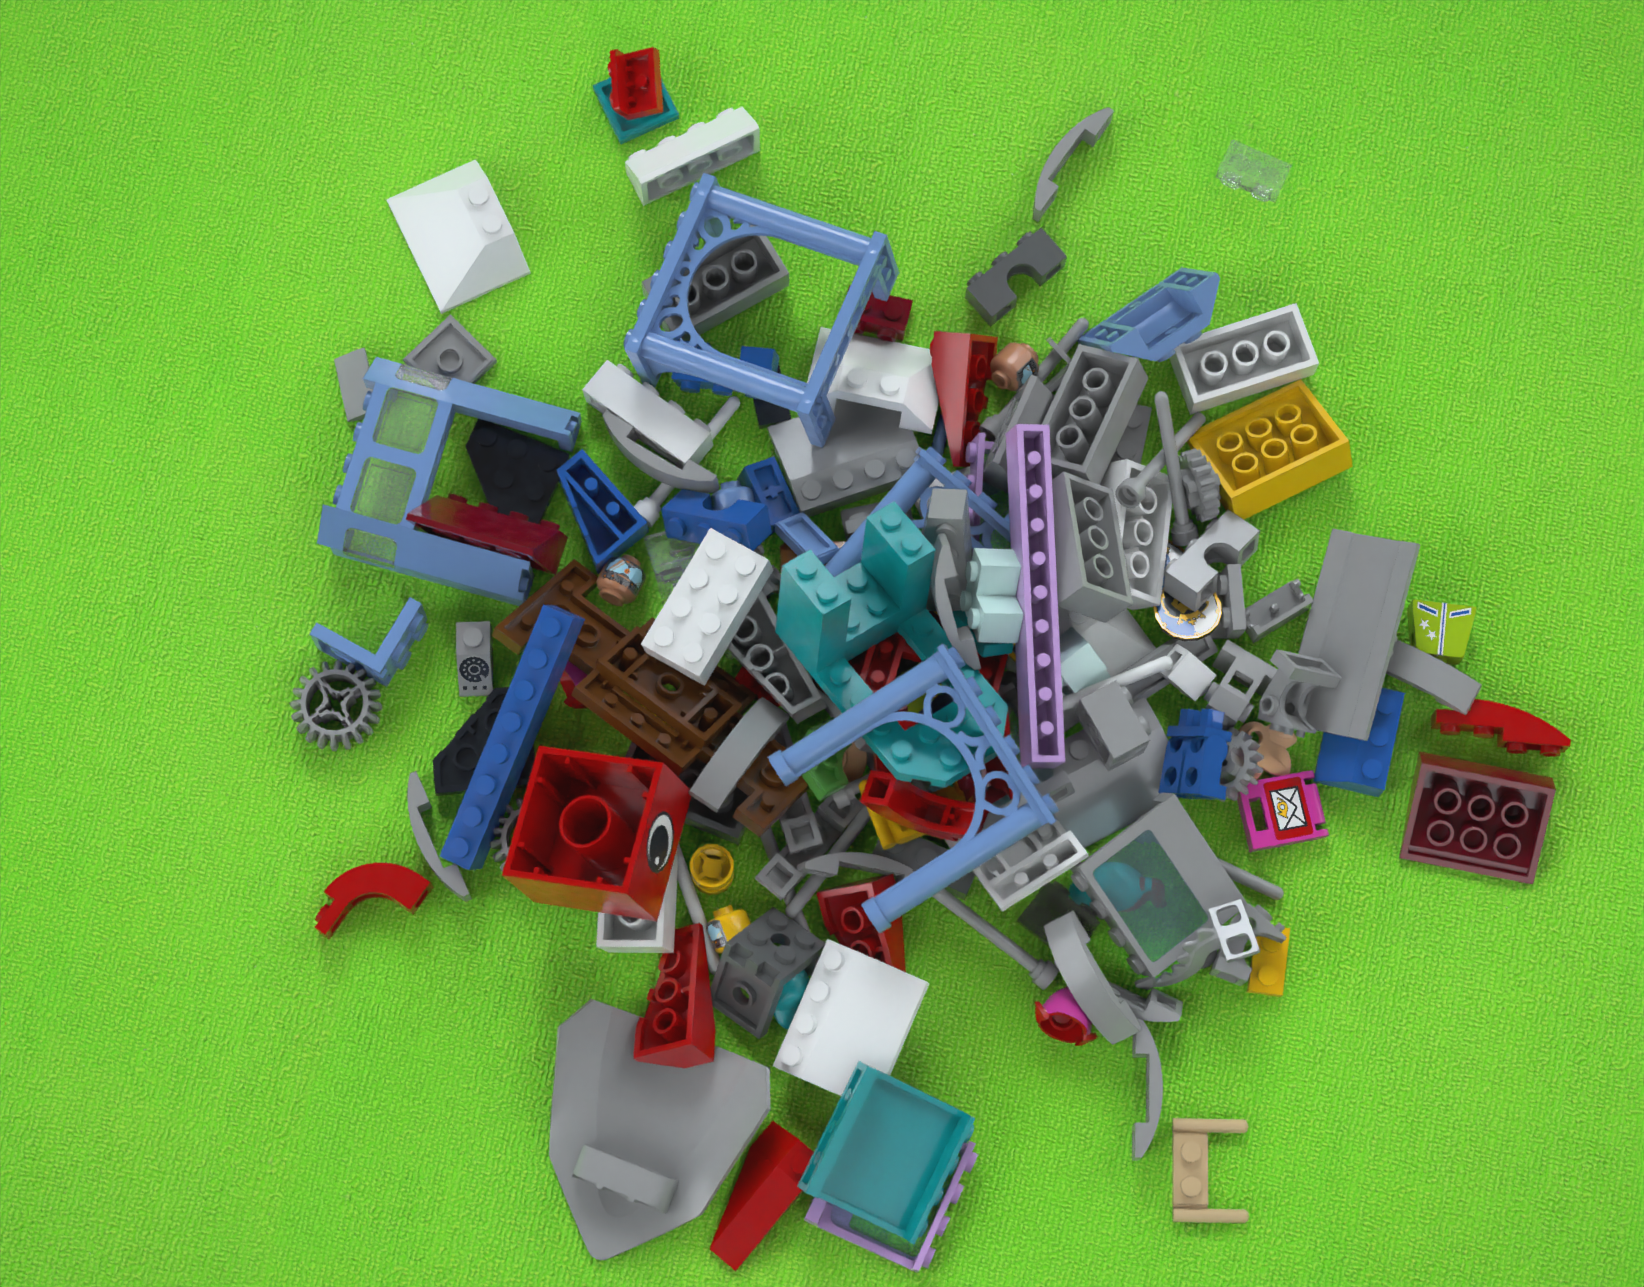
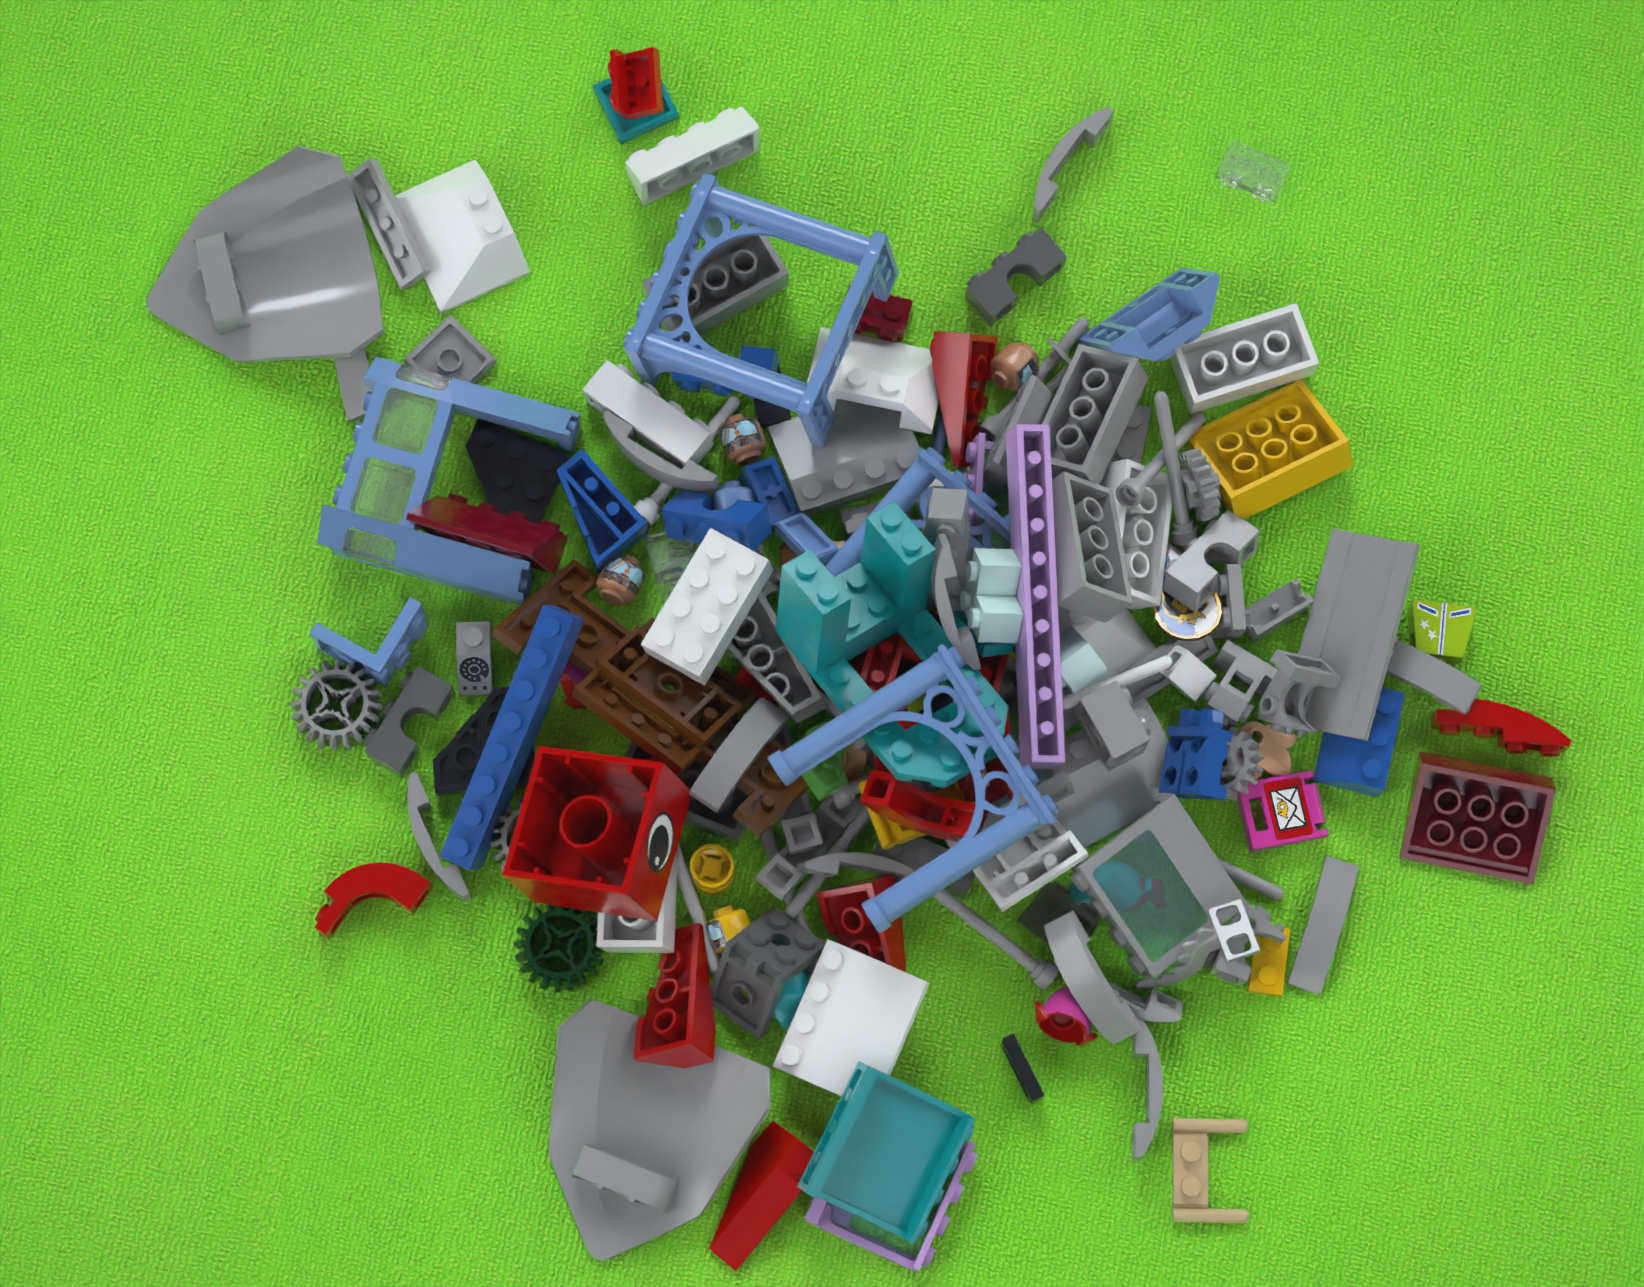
(276, 267): none -> light grey windscreen
(388, 223): none -> light grey plate
(420, 695): none -> dark grey arch
(572, 936): none -> dark green gear
(742, 440): none -> head
(1022, 1069): none -> black tile
(1323, 925): none -> light grey slope

